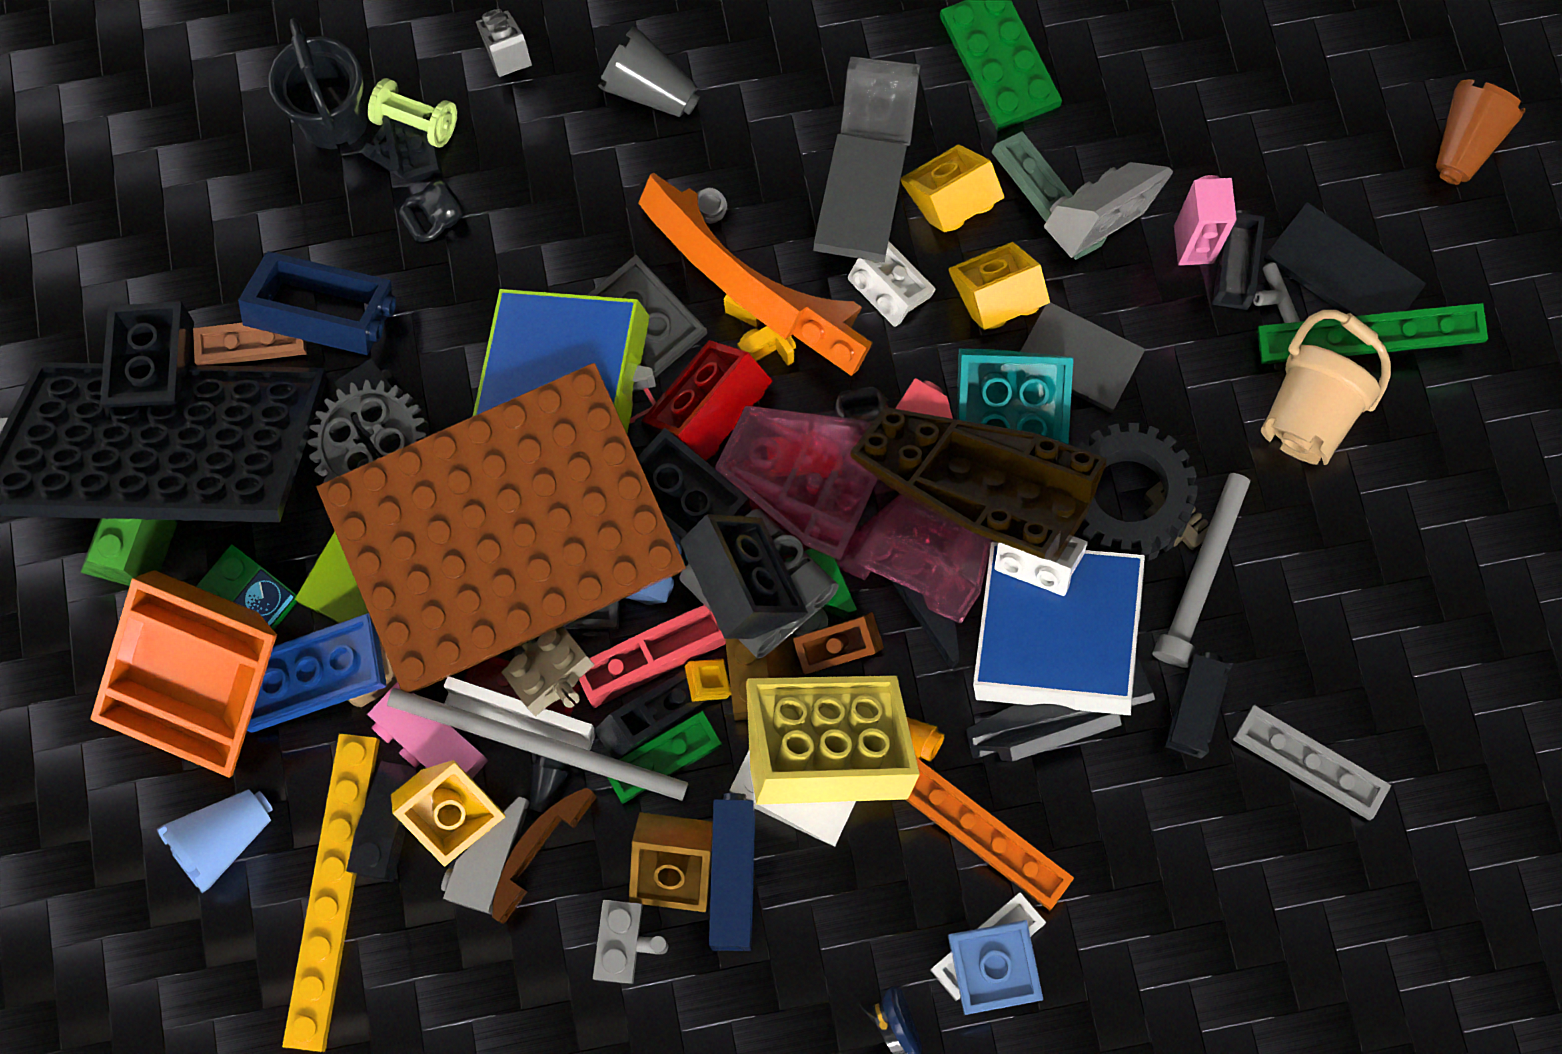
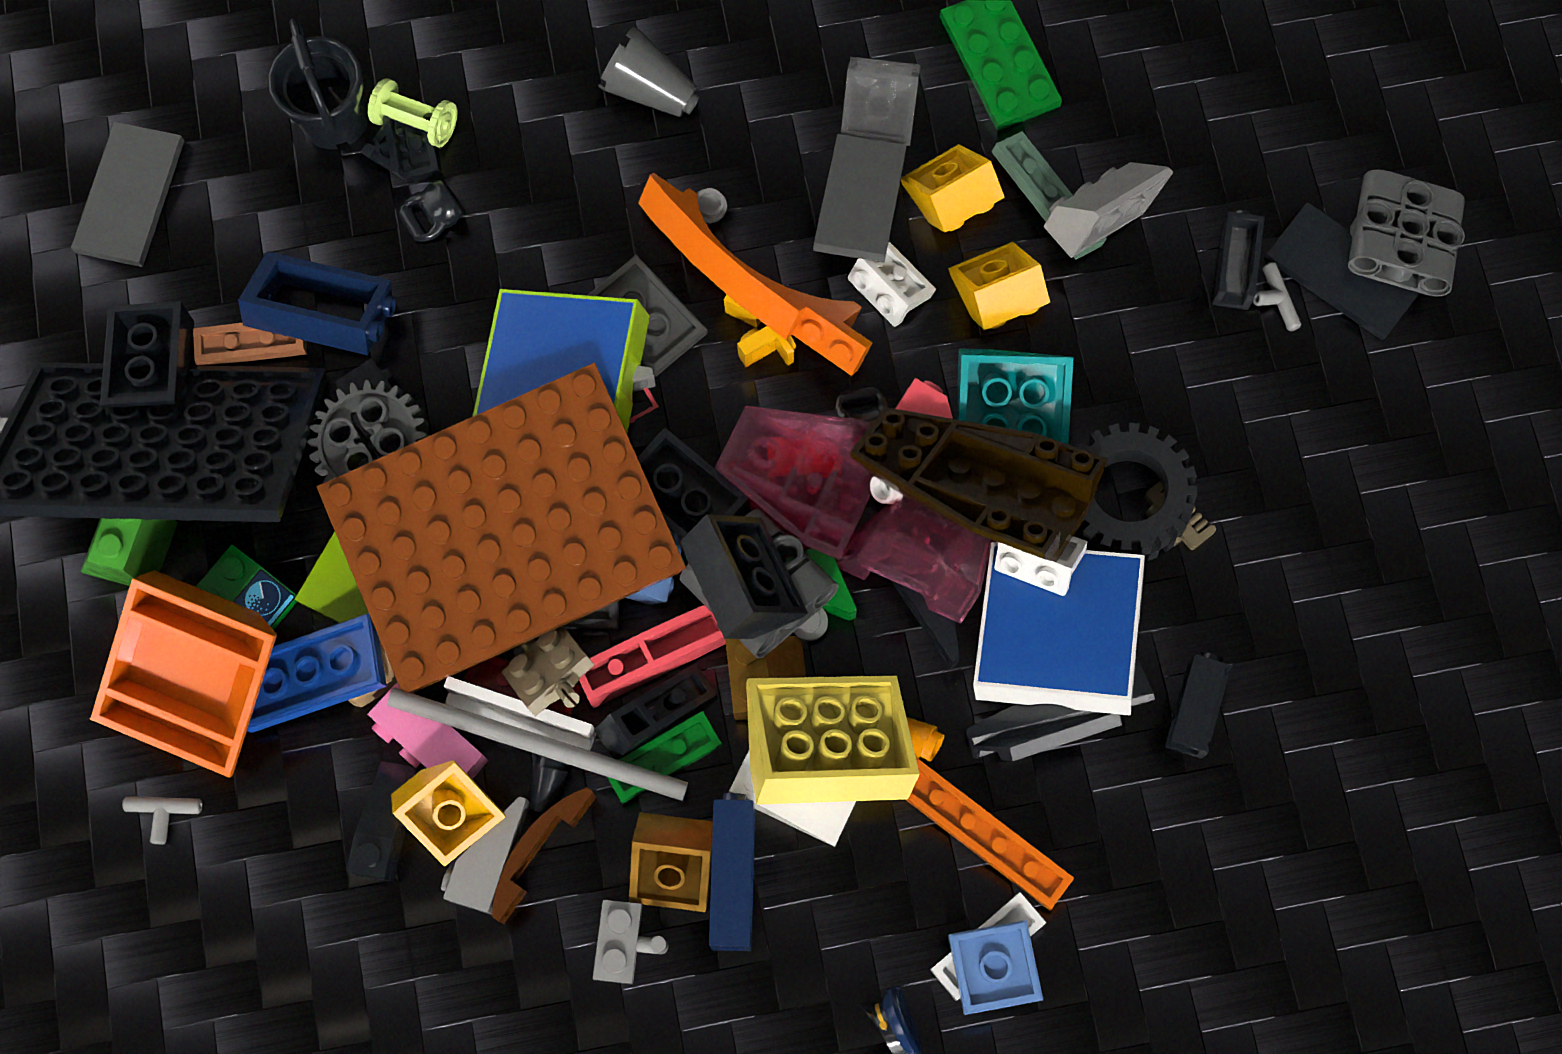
(128, 194): none -> dark grey tile
(161, 808): none -> light grey piece
(215, 835): light blue cone -> none
(330, 896): yellow plate -> none
(503, 42): light grey slope -> none
(707, 680): yellow tile -> none
(709, 397): red slope -> none
(838, 643): dark orange slope -> none
(883, 492): none -> white plate
(1100, 358): dark grey tile -> none
(1175, 646): light grey piece -> none
(1205, 220): bright pink brick -> none
(1312, 762): light grey plate -> none
(1324, 392): tan piece -> none
(1395, 330): green plate -> none
(1407, 233): none -> dark grey connector
(1475, 128): dark orange cone -> none

